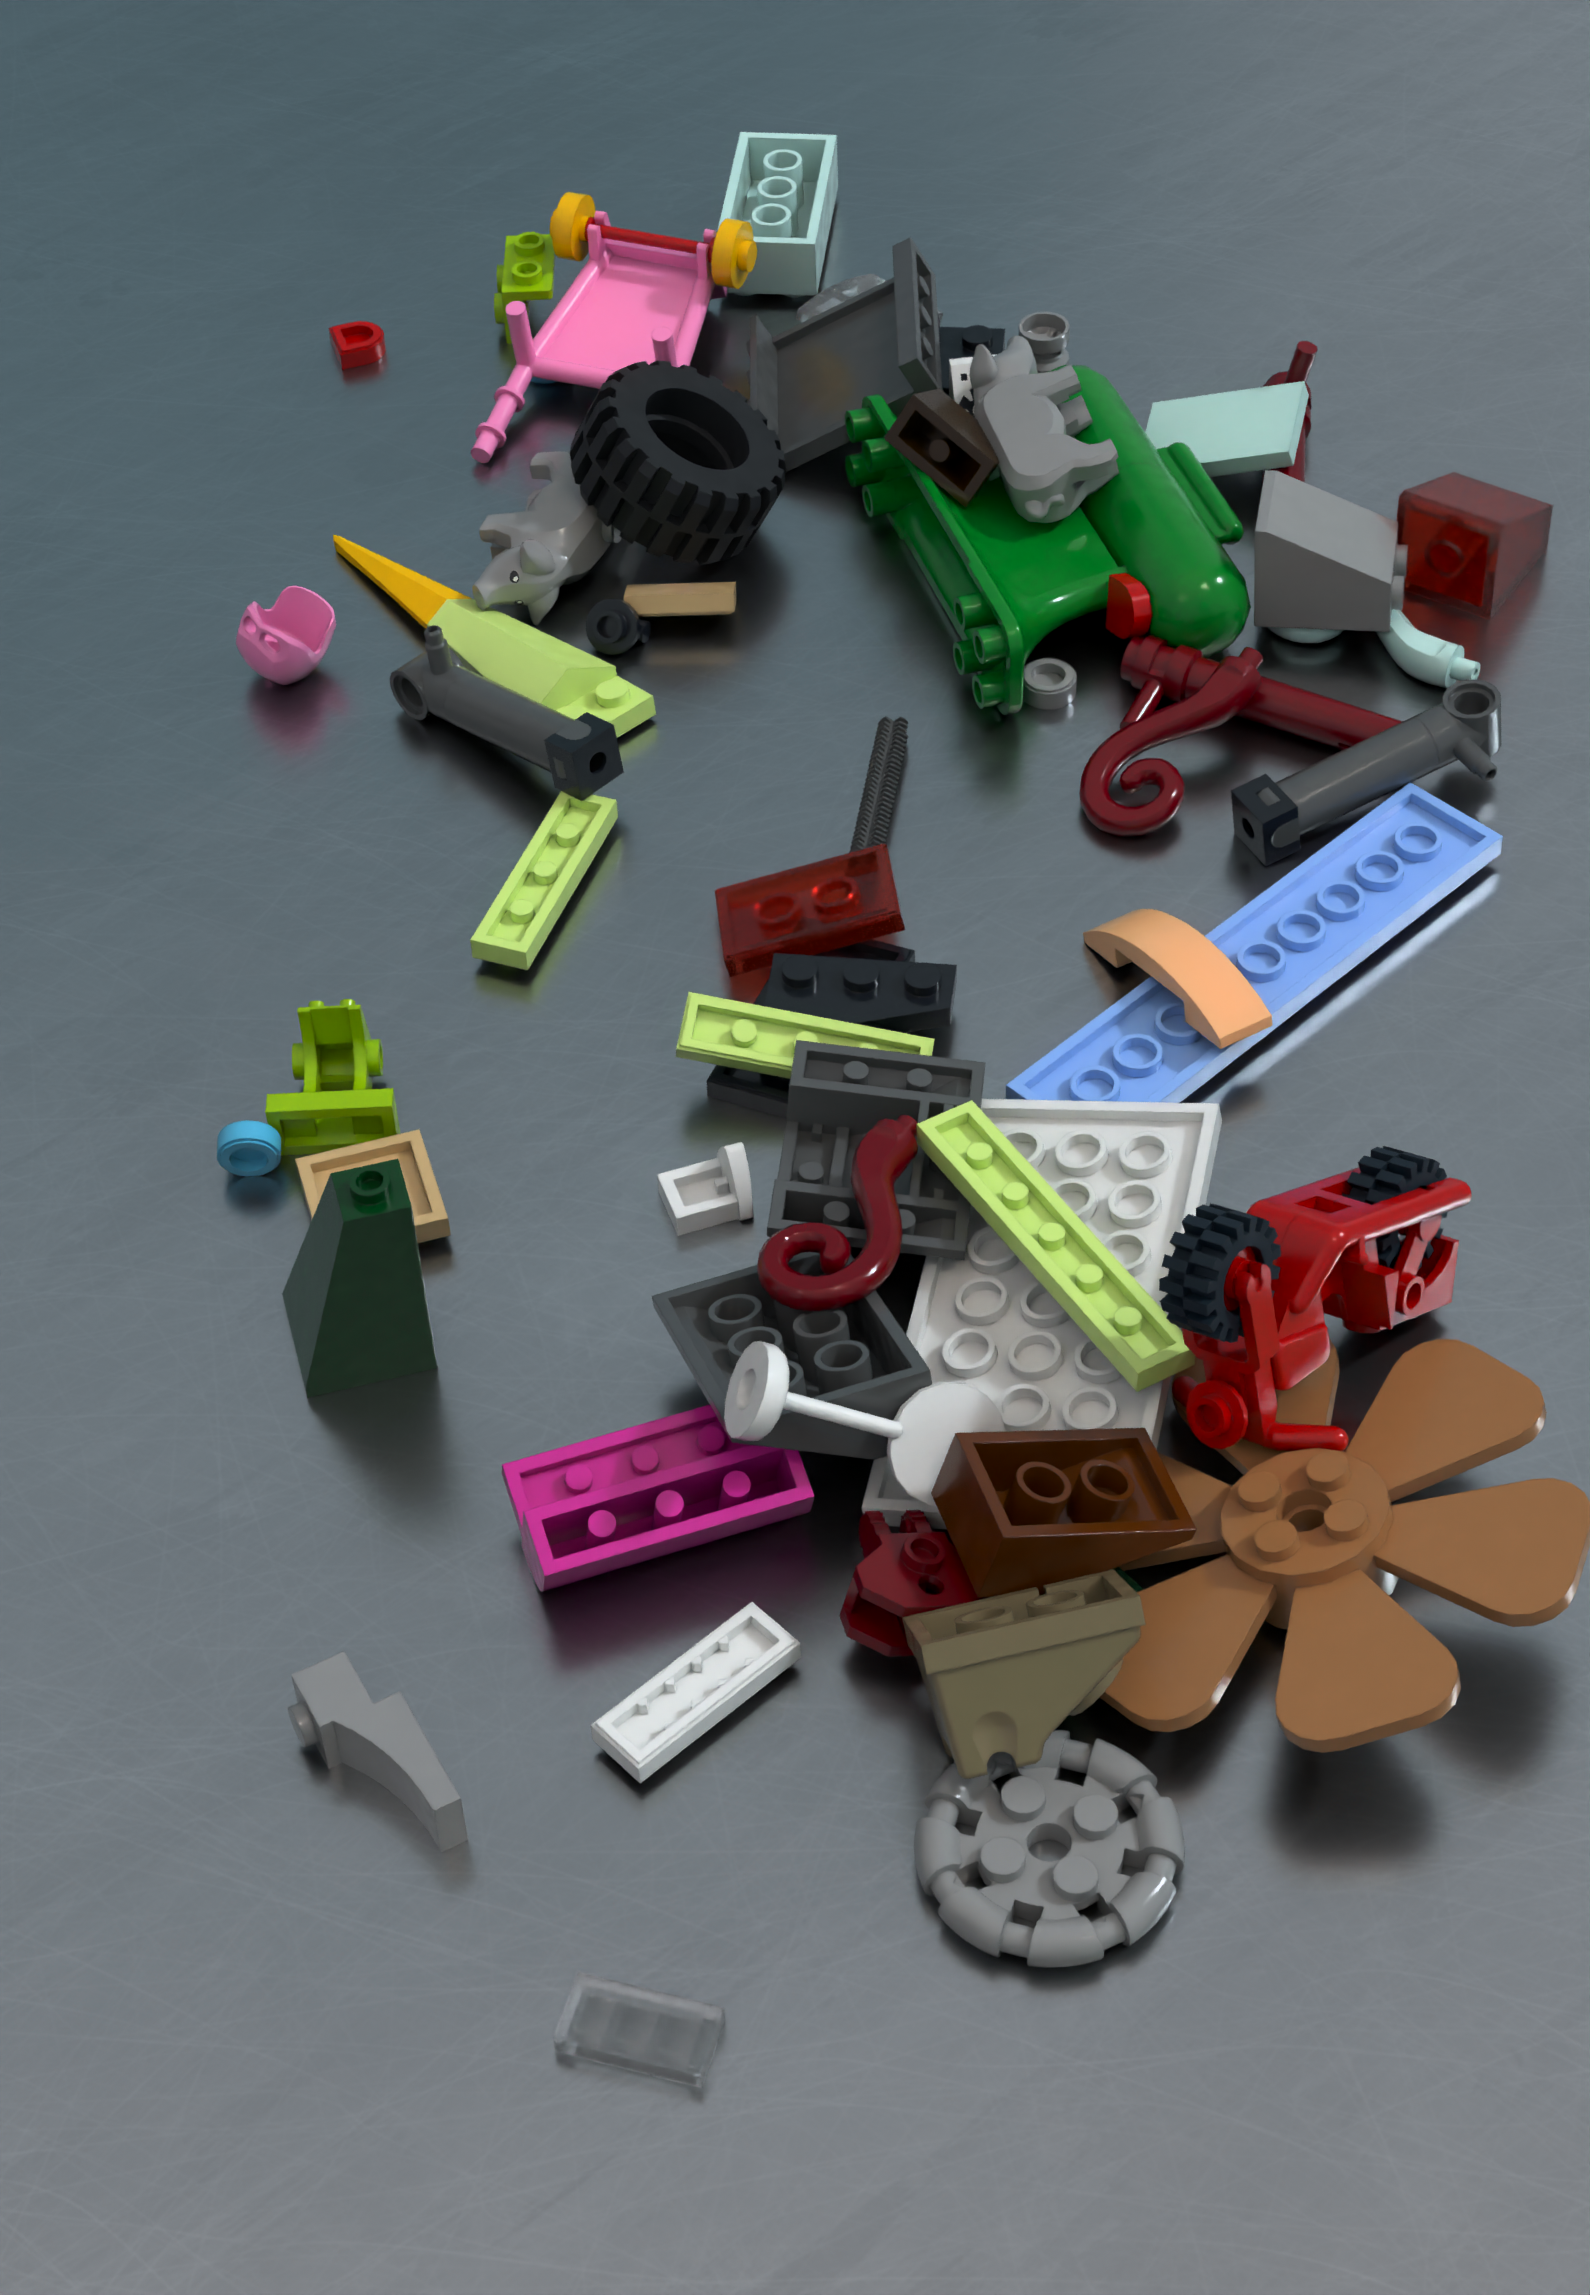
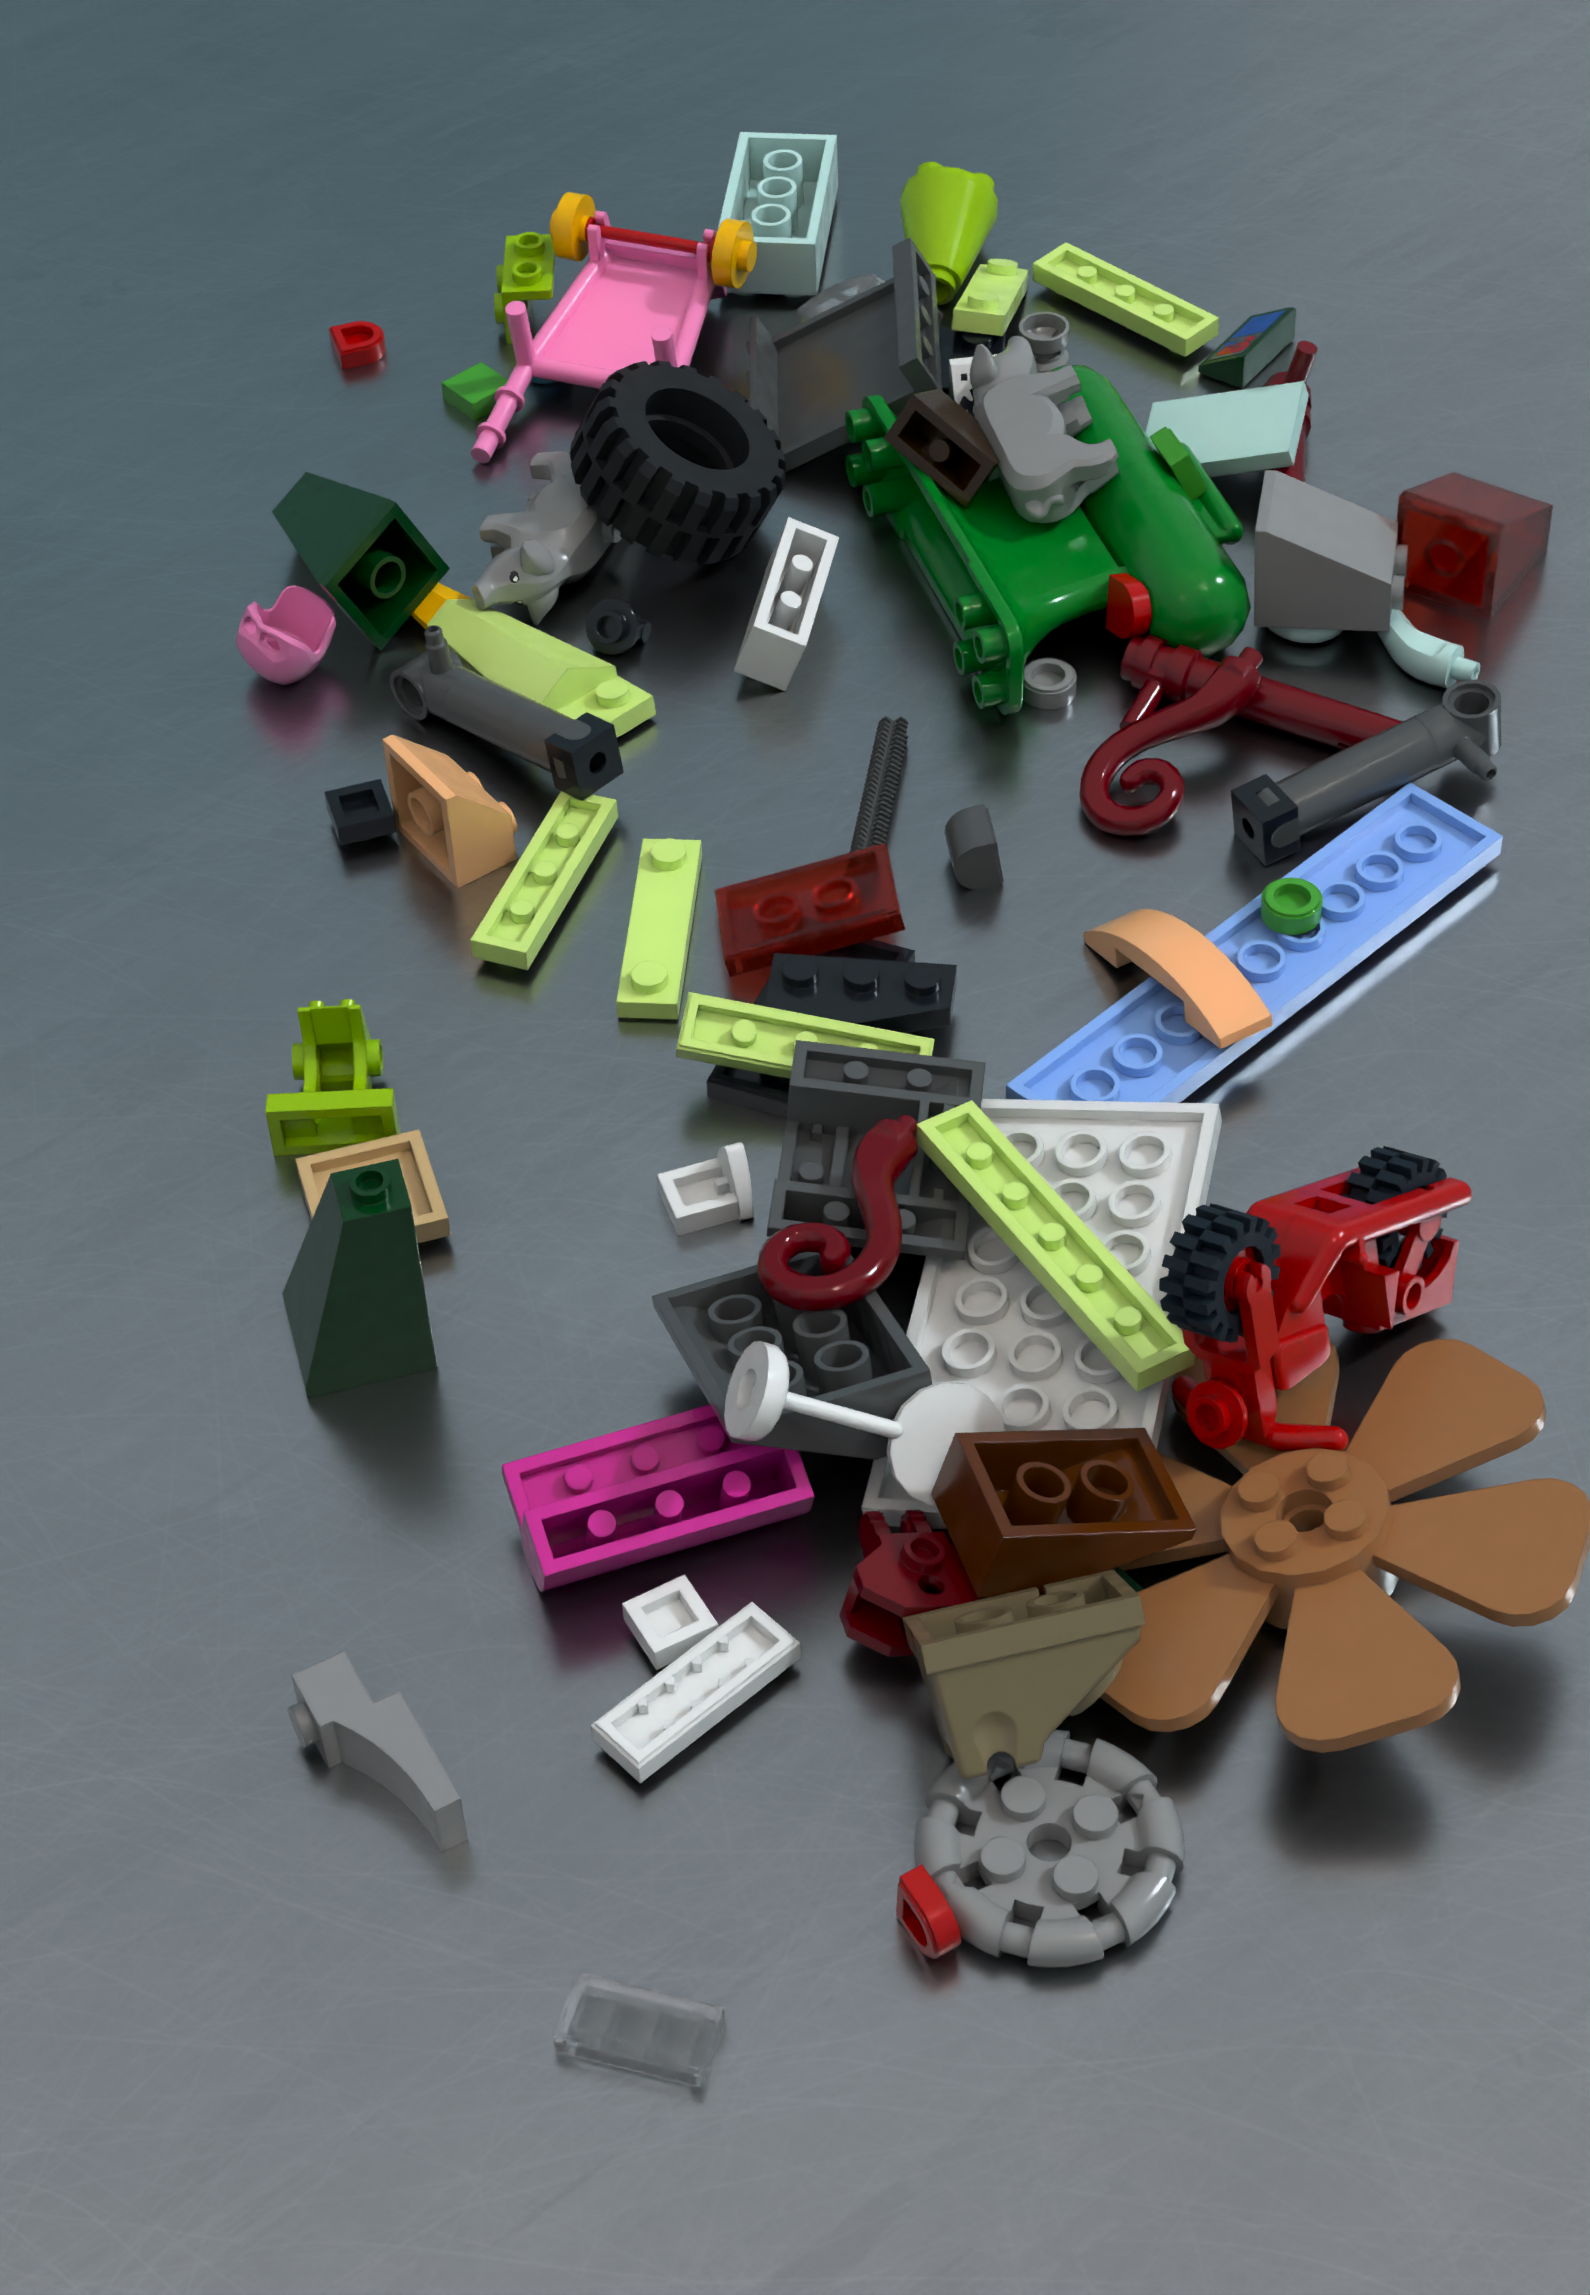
(249, 1148): medium azure tile -> none
(360, 812): none -> black plate
(361, 553): none -> dark green slope
(447, 812): none -> light nougat slope
(473, 390): none -> bright green tile
(659, 929): none -> yellowish green plate
(668, 1620): none -> white plate
(682, 598): tan tile -> none
(786, 604): none -> white brick
(926, 1914): none -> red tile
(949, 220): none -> lime cone
(974, 848): none -> dark grey brick
(991, 298): none -> yellowish green plate
(1126, 299): none -> yellowish green plate
(1178, 462): none -> bright green tile
(1250, 347): none -> dark green slope
(1291, 906): none -> bright green tile

